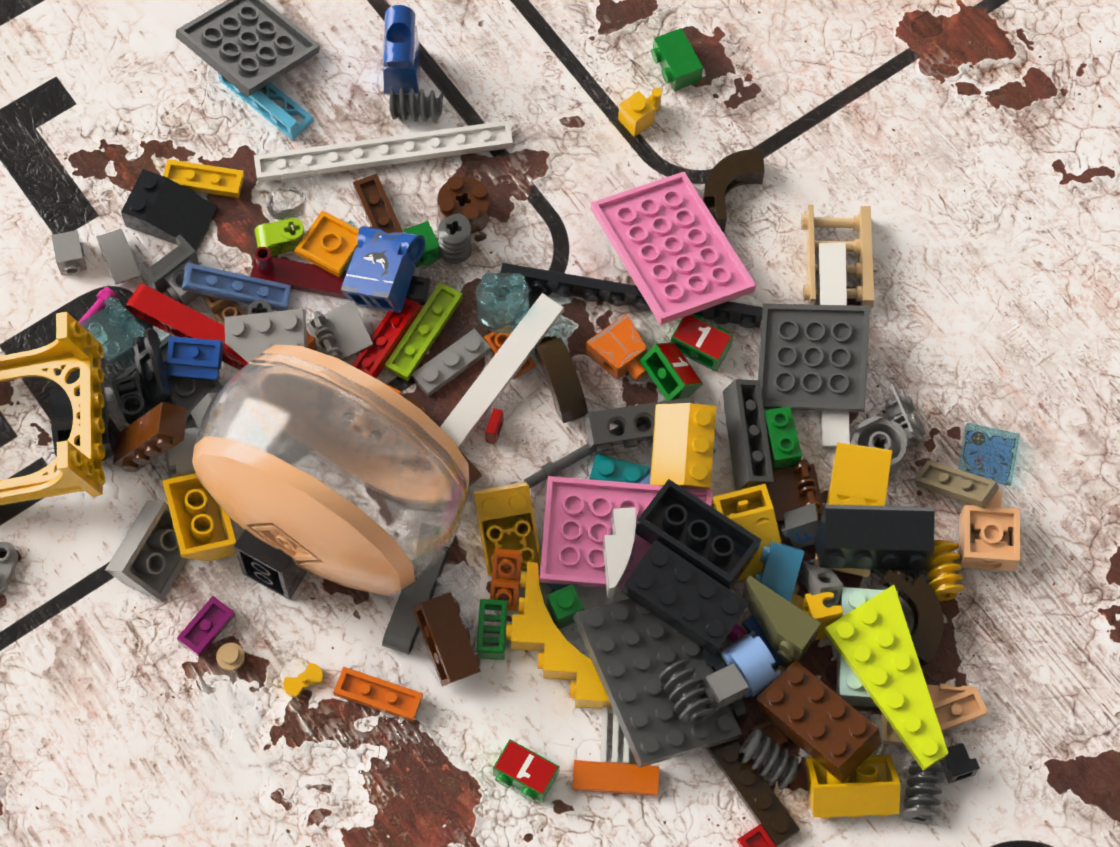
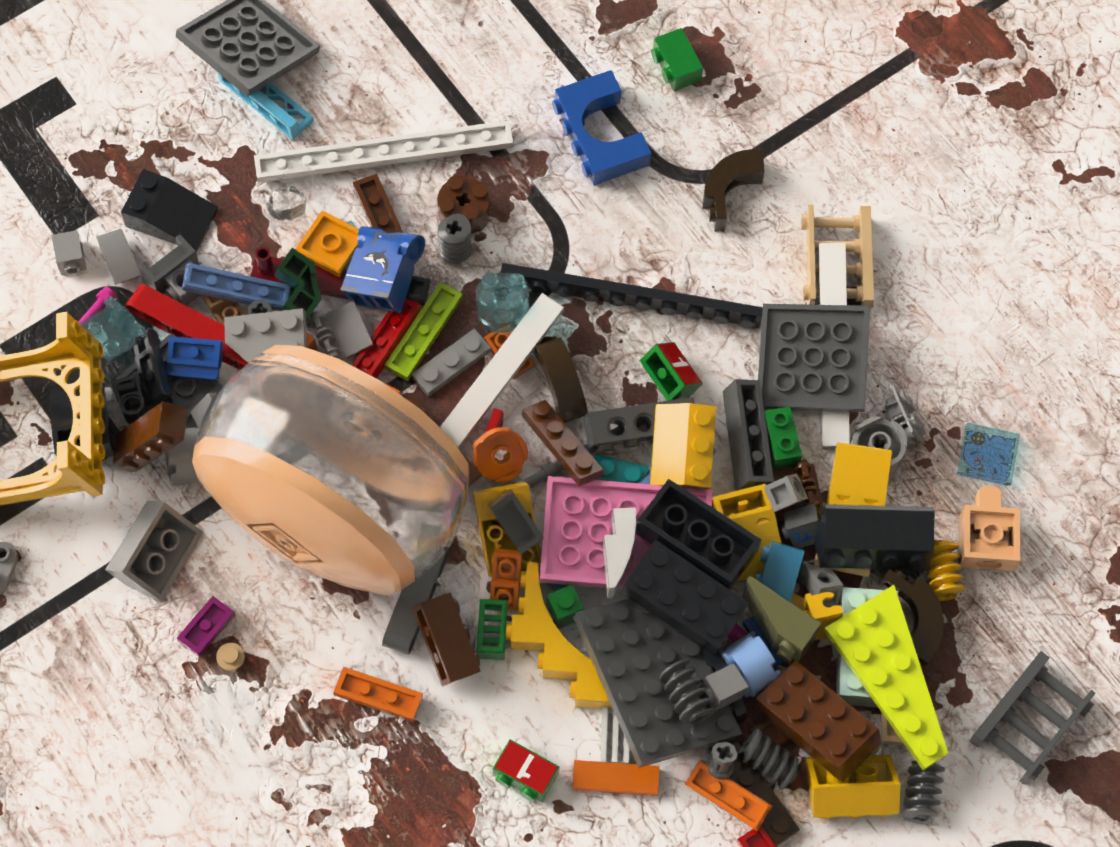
(198, 520): yellow slope -> none
(205, 178): yellow plate -> none
(268, 565): black brick -> none
(279, 236): lime piece -> none
(300, 275): none -> dark green brick
(312, 675): yellow piece -> none
(401, 50): blue piece -> none
(415, 105): dark grey piece -> none
(432, 248): green brick -> none
(487, 447): none -> orange plate
(515, 521): none -> dark grey panel
(562, 443): none -> reddish brown plate
(600, 159): none -> blue arch
(619, 349): orange torso -> none
(639, 112): yellow brick -> none
(672, 248): bright pink plate -> none
(702, 341): brick -> none
(726, 763): none -> dark grey bush
(729, 796): none -> orange tile
(785, 492): none -> light grey brick
(956, 484): dark tan plate -> none
(956, 705): light nougat wing -> none
(958, 764): black panel -> none
(1005, 713): none -> dark grey fence

